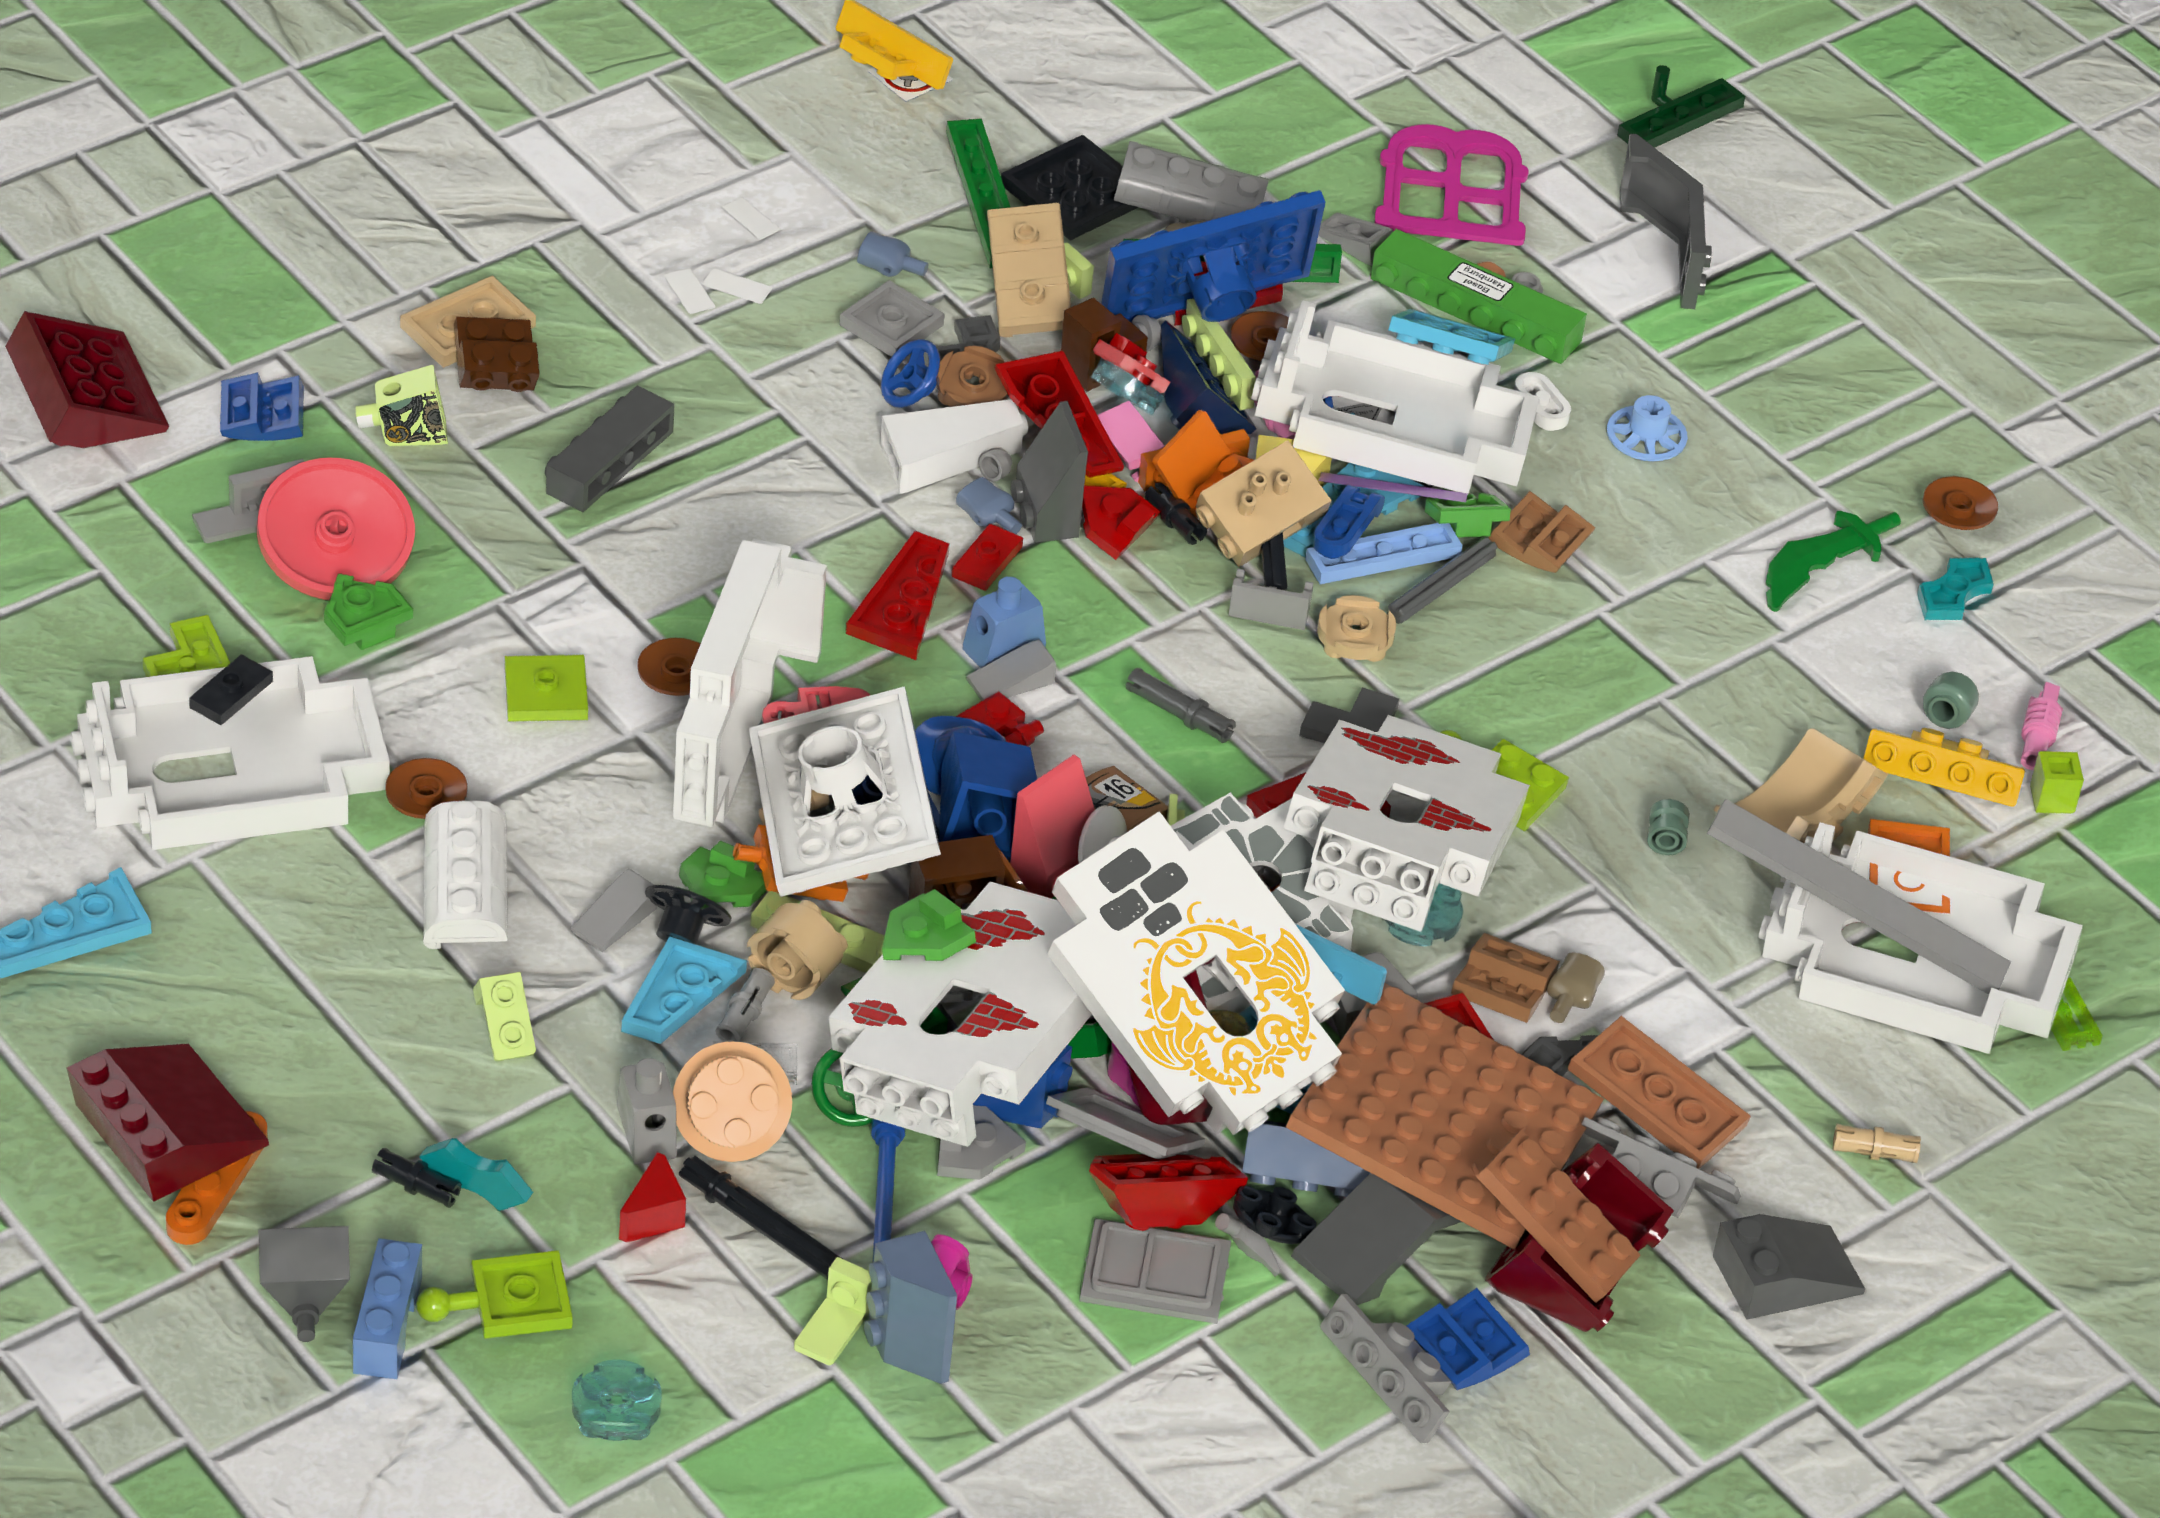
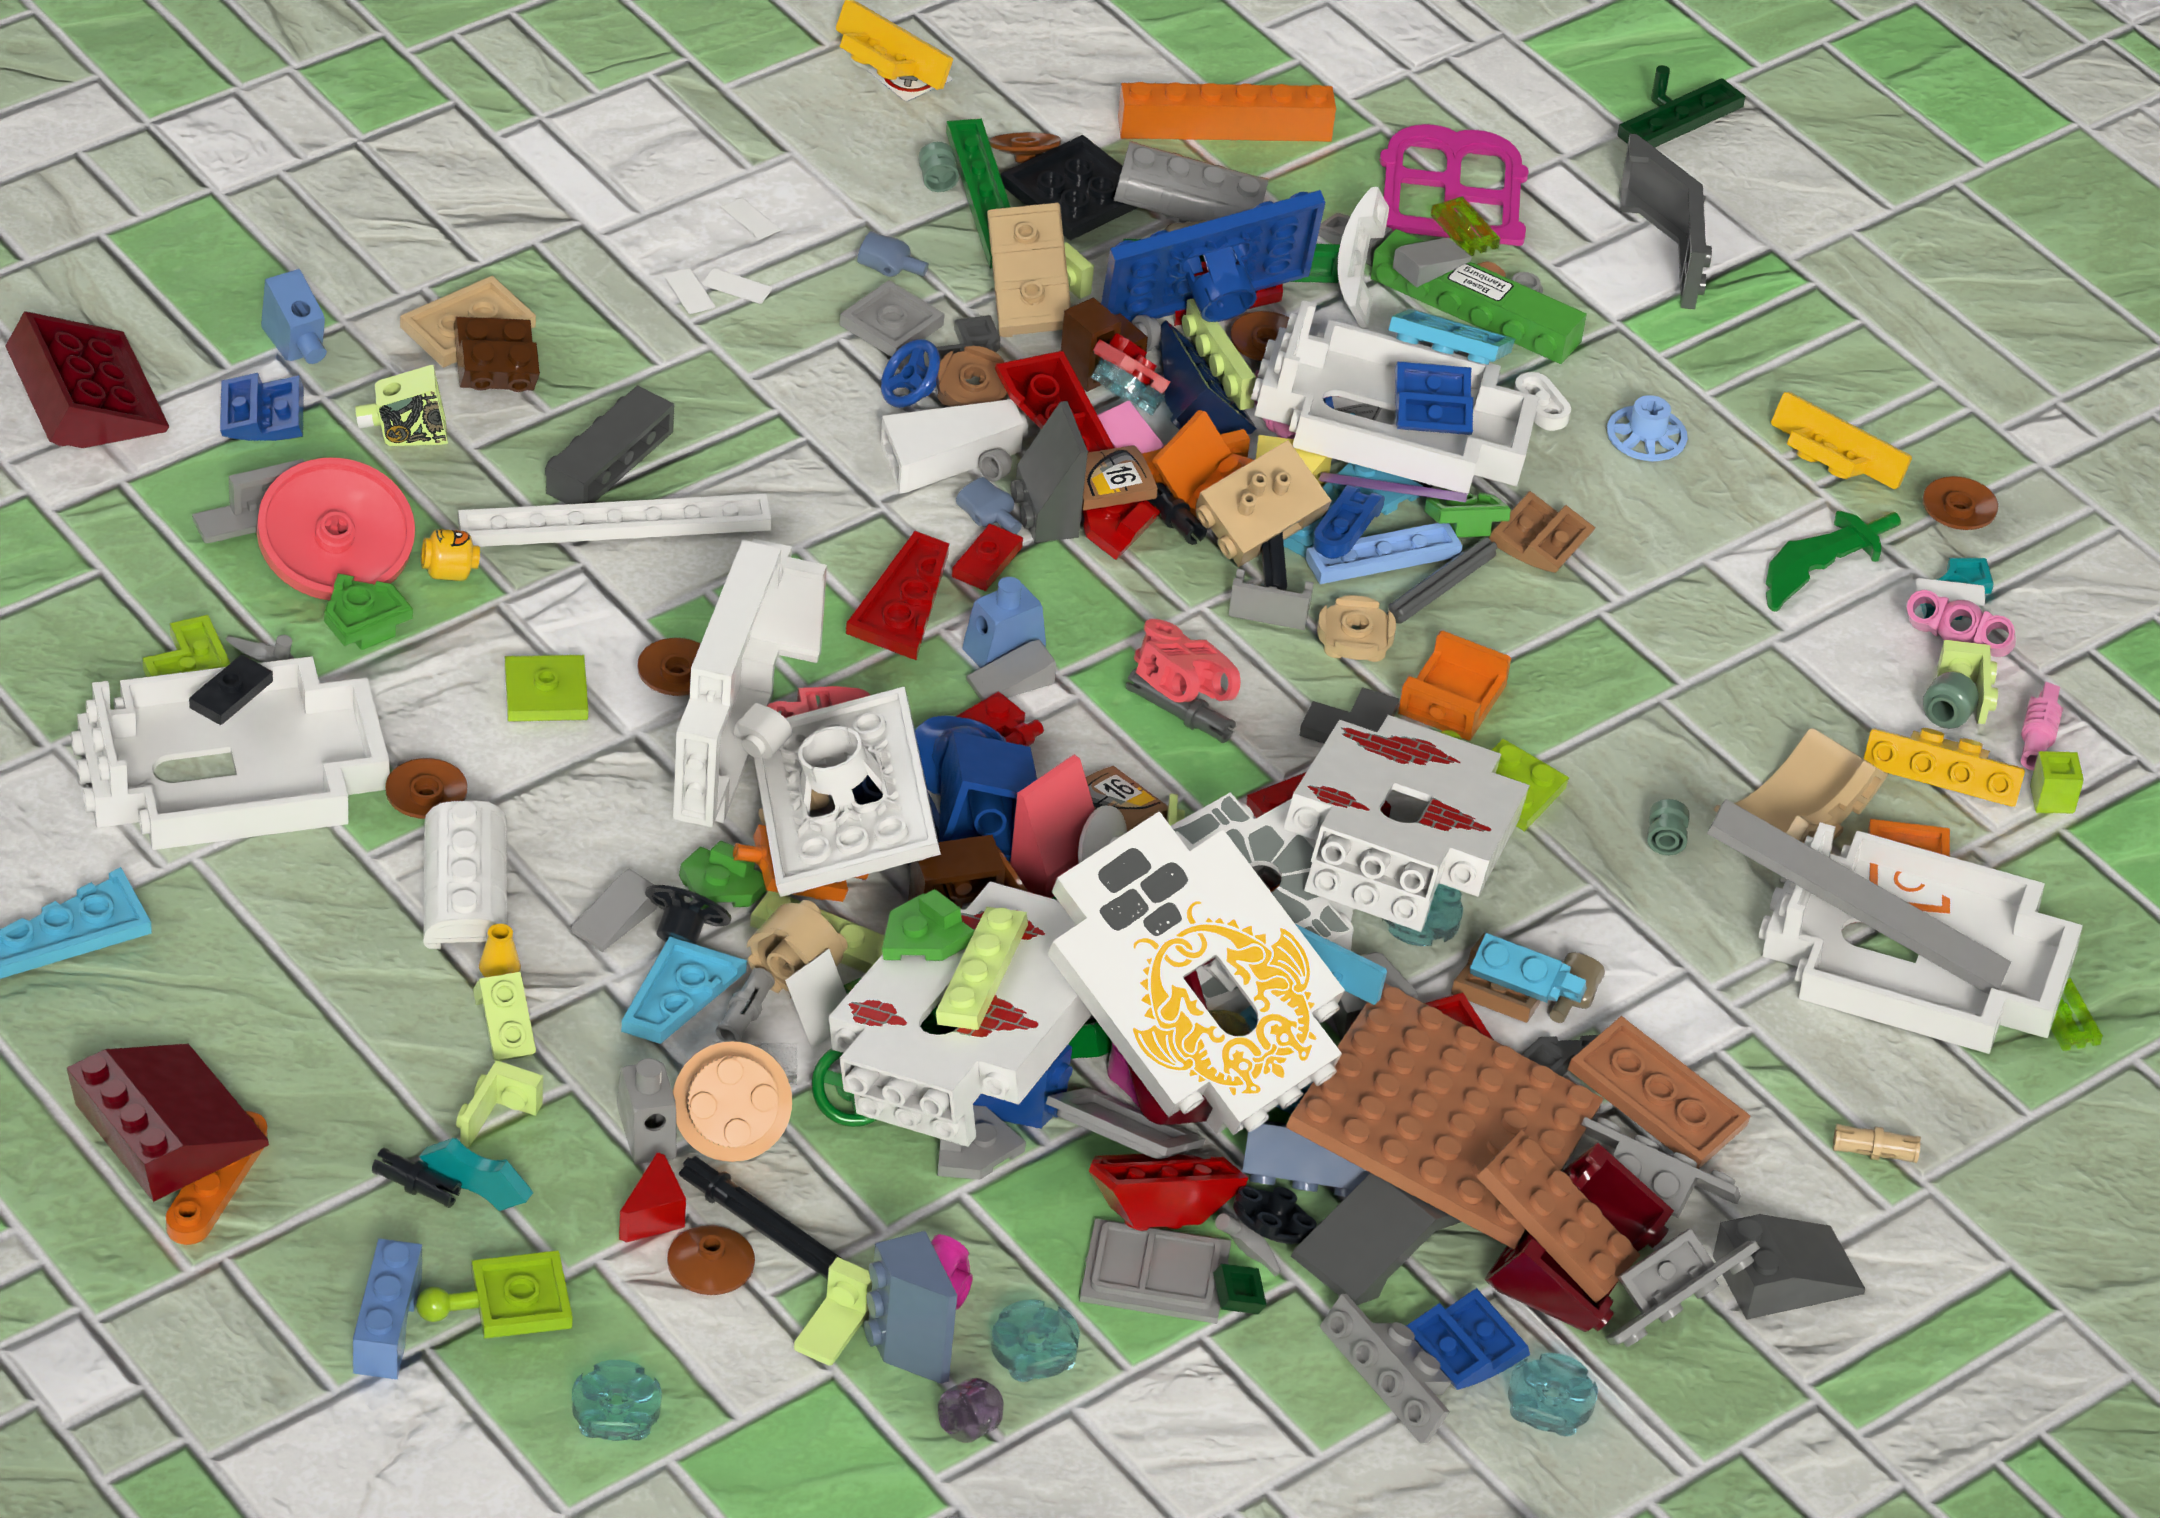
(263, 652): none -> light grey bar
(293, 317): none -> medium blue torso
(304, 1270): dark grey piece -> none
(449, 555): none -> yellow head
(499, 952): none -> yellow cone
(502, 1085): none -> yellowish green bracket
(616, 520): none -> white plate
(711, 1260): none -> dark orange dish
(762, 731): none -> white plate
(816, 994): none -> white sticker
(887, 1138): blue piece -> none
(938, 167): none -> sand green wheel
(970, 1410): none -> clear purple head
(982, 968): none -> yellowish green plate
(1025, 144): none -> dark orange dish
(1029, 1359): none -> clear light blue plate
(1117, 478): none -> slope
(1178, 665): none -> coral piece
(1226, 112): none -> orange brick
(1239, 1288): none -> dark green plate
(1365, 222): none -> white slope
(1428, 260): none -> light grey slope
(1433, 398): none -> blue slope
(1456, 686): none -> orange panel
(1460, 227): none -> clear neon green tile
(1525, 971): none -> medium azure hinge
(1549, 1413): none -> clear light blue plate
(1670, 1277): none -> light grey bracket
(1837, 443): none -> yellow bracket
(1946, 611): none -> bright pink piece
(1953, 590): none -> white sticker
(1975, 663): none -> yellowish green bracket

